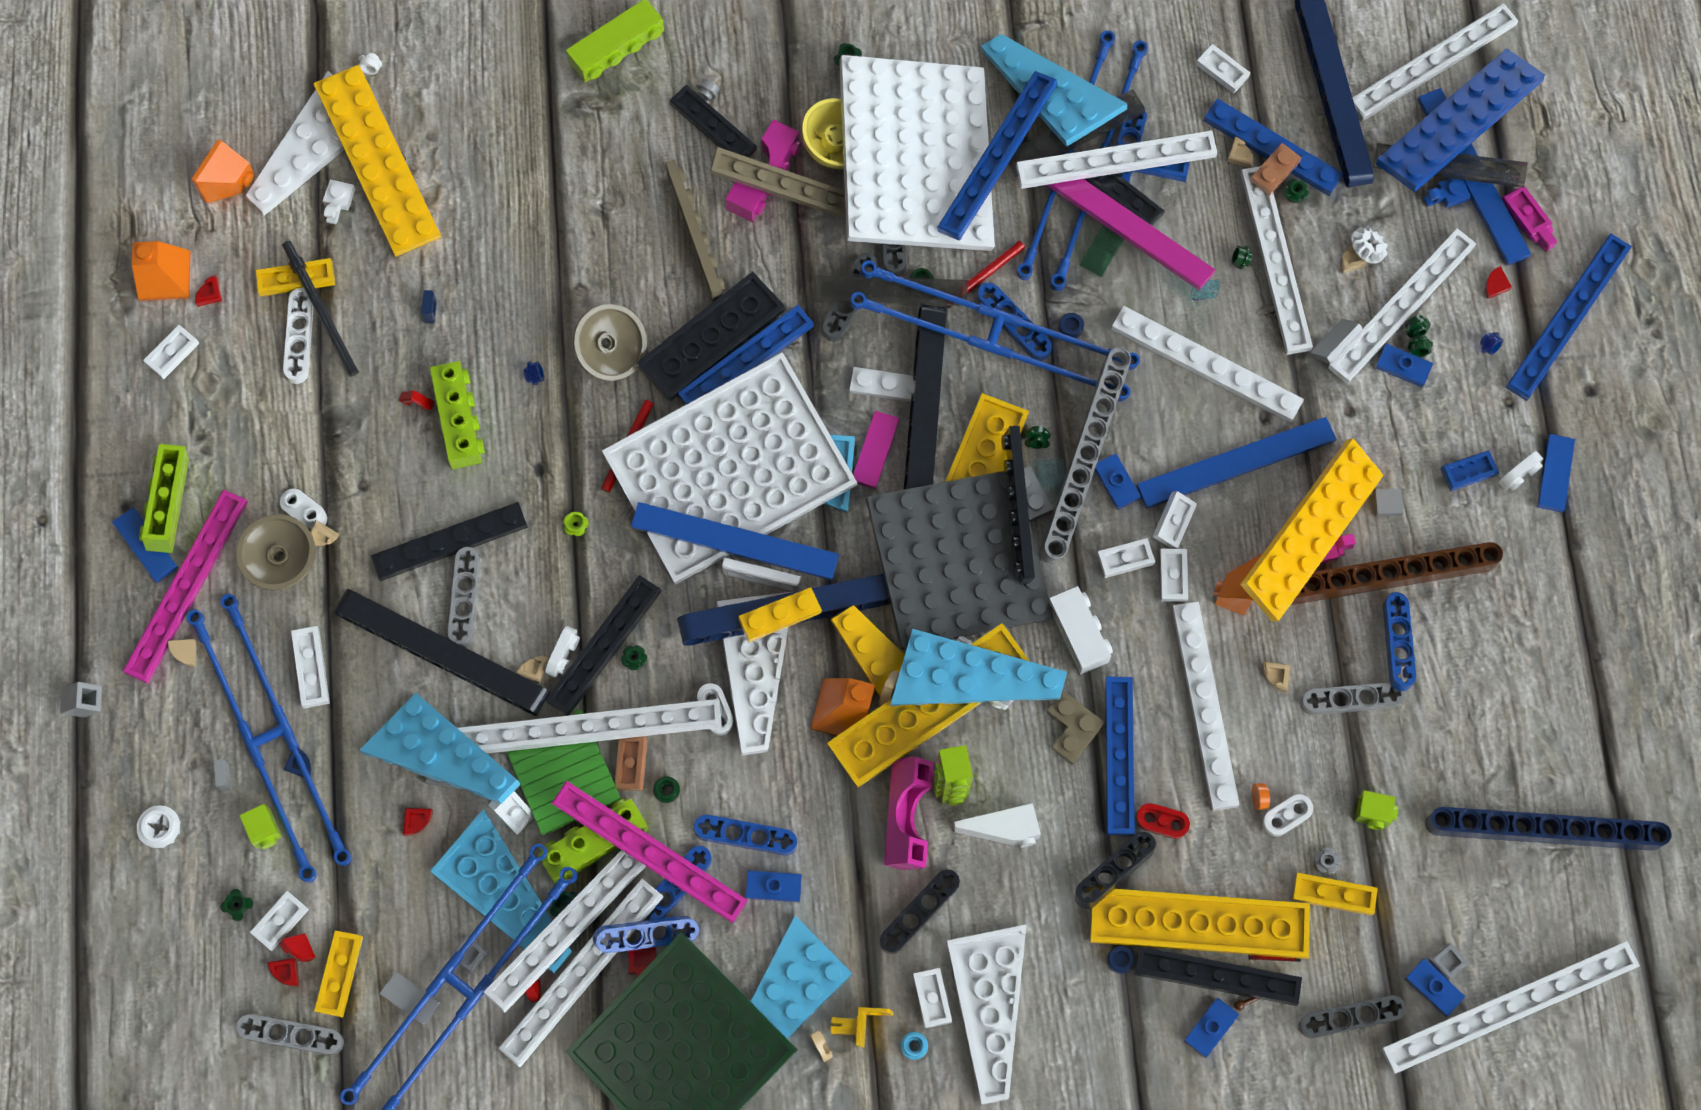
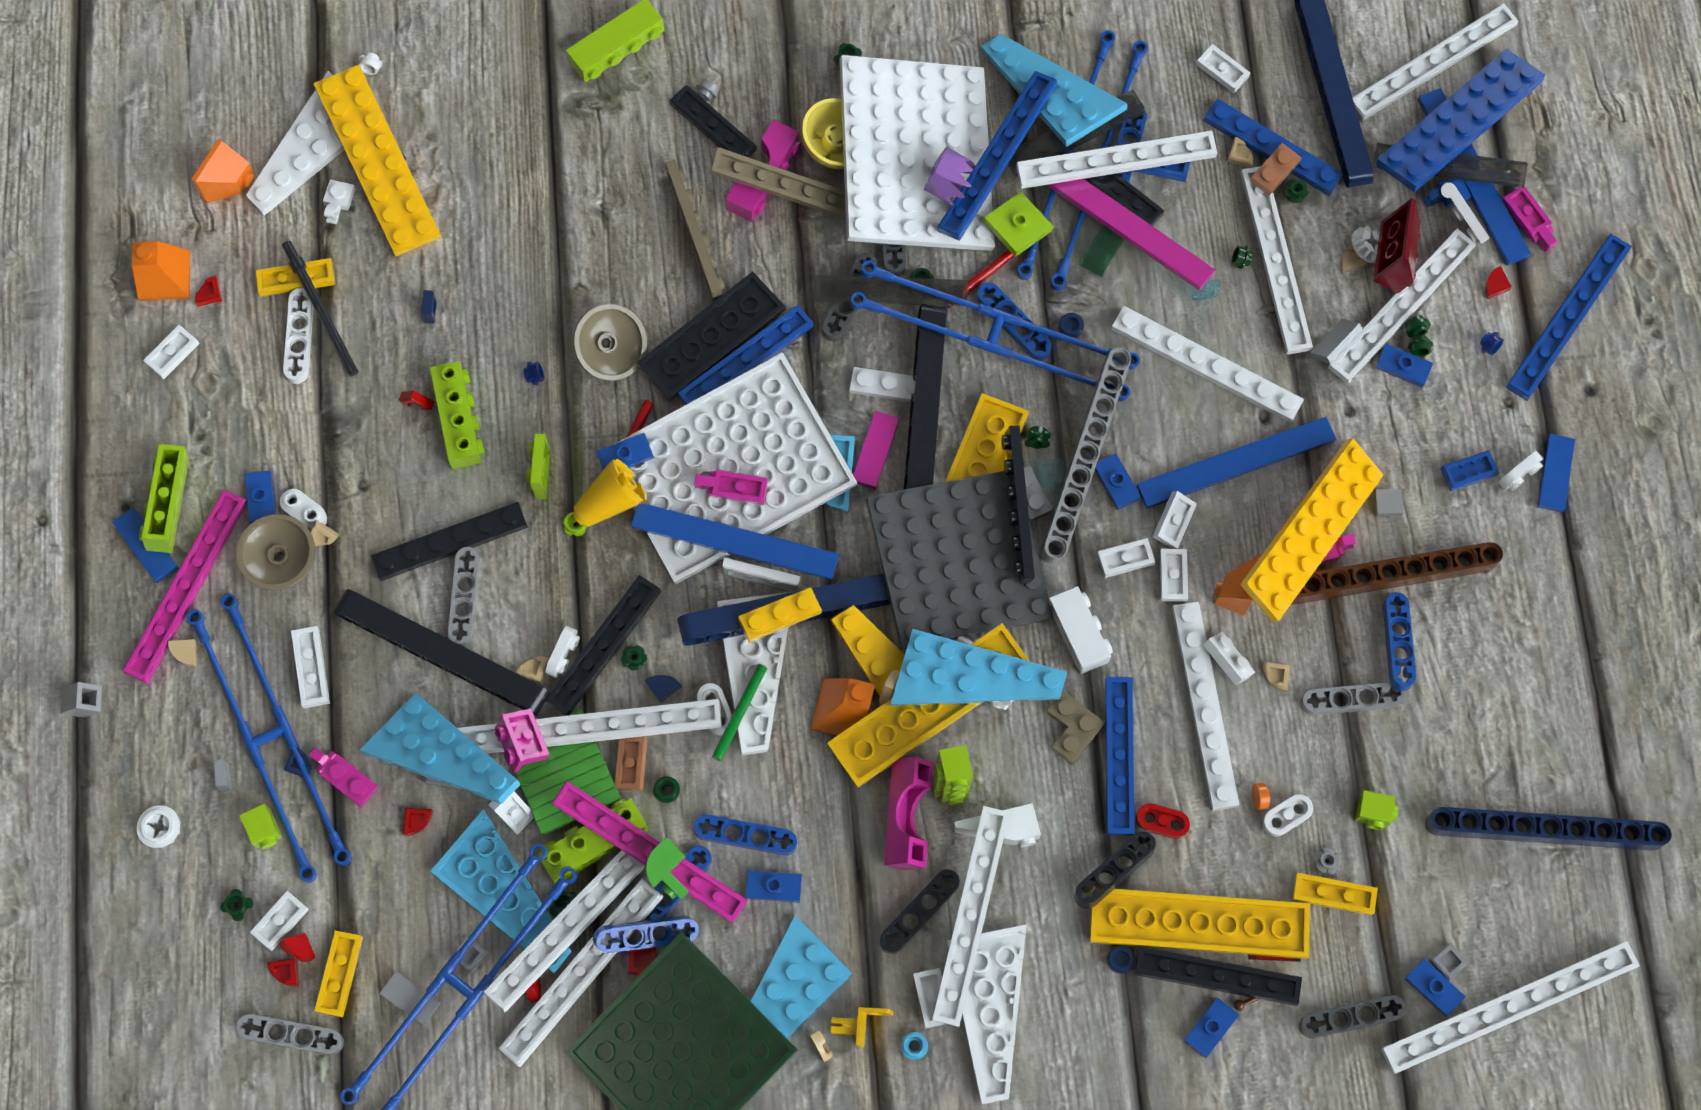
(260, 495): none -> blue plate
(344, 776): none -> dark pink hinge
(520, 739): none -> dark pink bracket
(539, 472): none -> lime plate
(609, 495): none -> yellow cone
(630, 451): none -> blue plate
(658, 867): none -> bright green brick
(662, 686): none -> dark blue tile
(733, 486): none -> dark pink hinge
(739, 712): none -> green bar
(946, 175): none -> medium lavender piece
(971, 916): none -> white plate
(1018, 224): none -> lime plate
(1229, 658): none -> white plate
(1398, 248): none -> dark red slope
(1463, 211): none -> white plate

